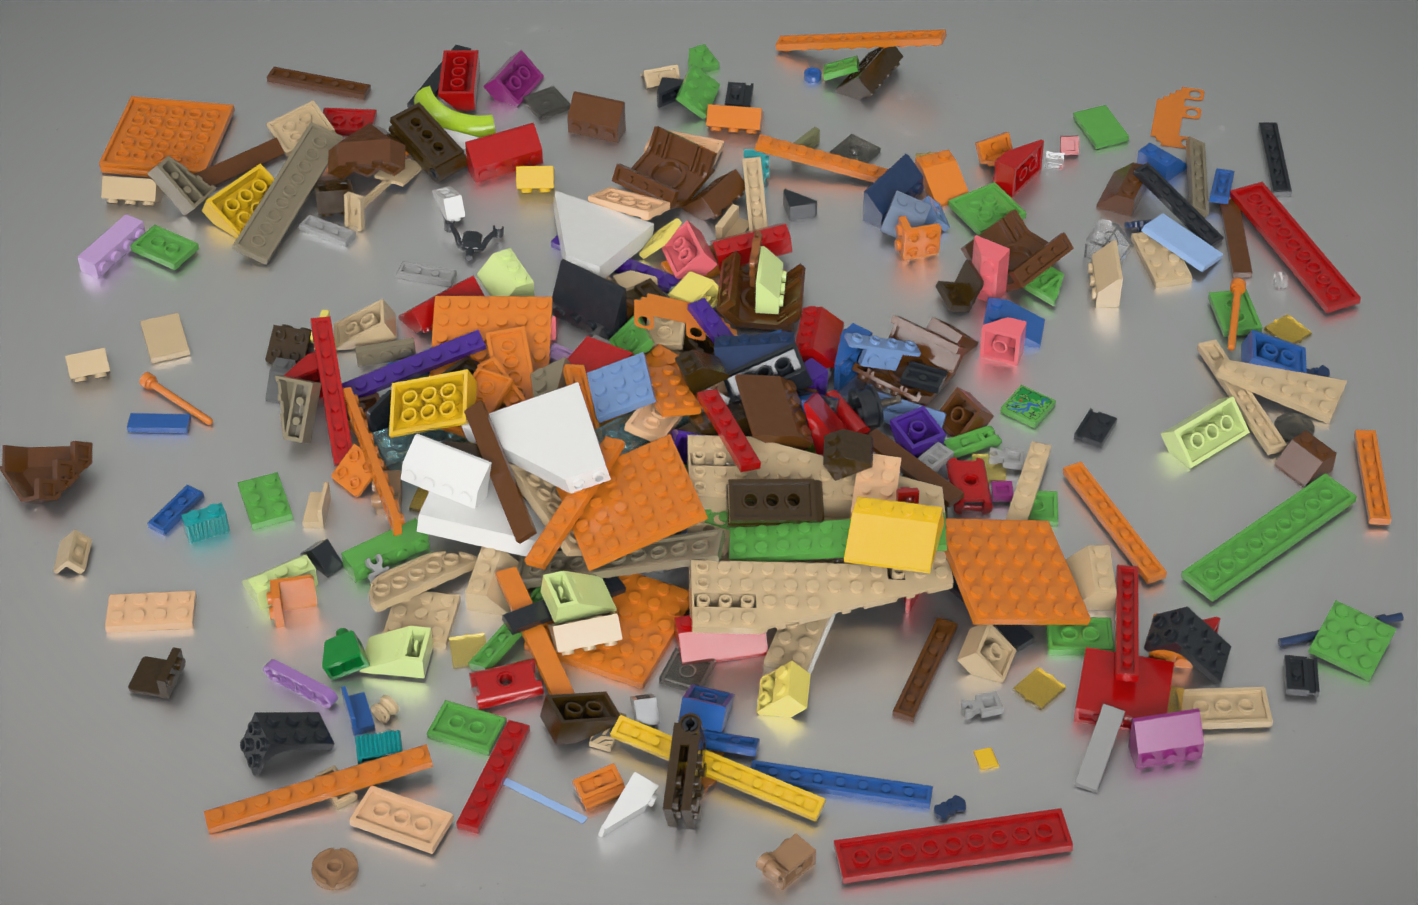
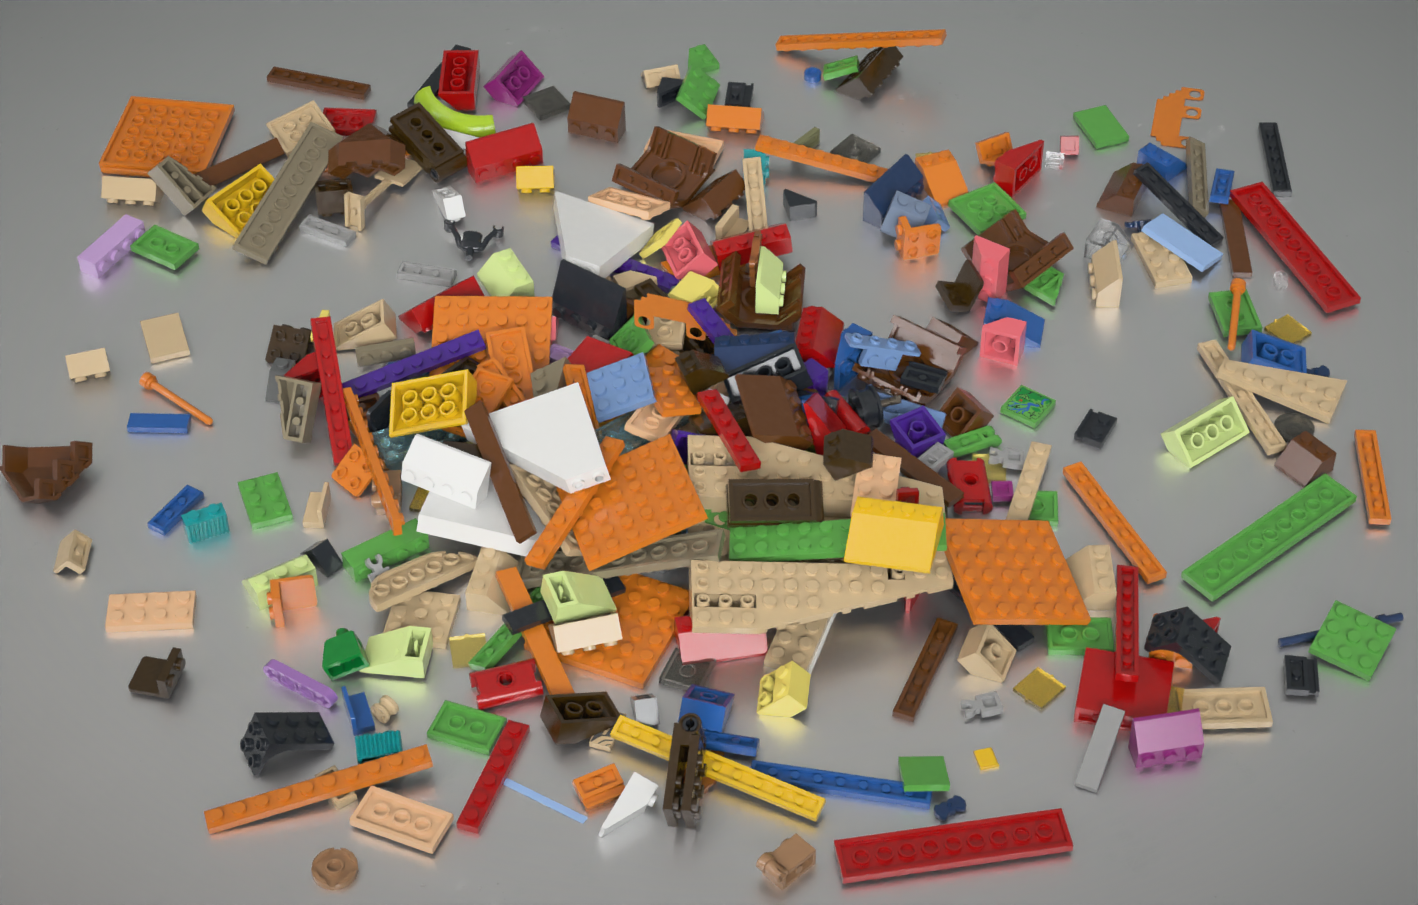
(923, 773): none -> bright green tile

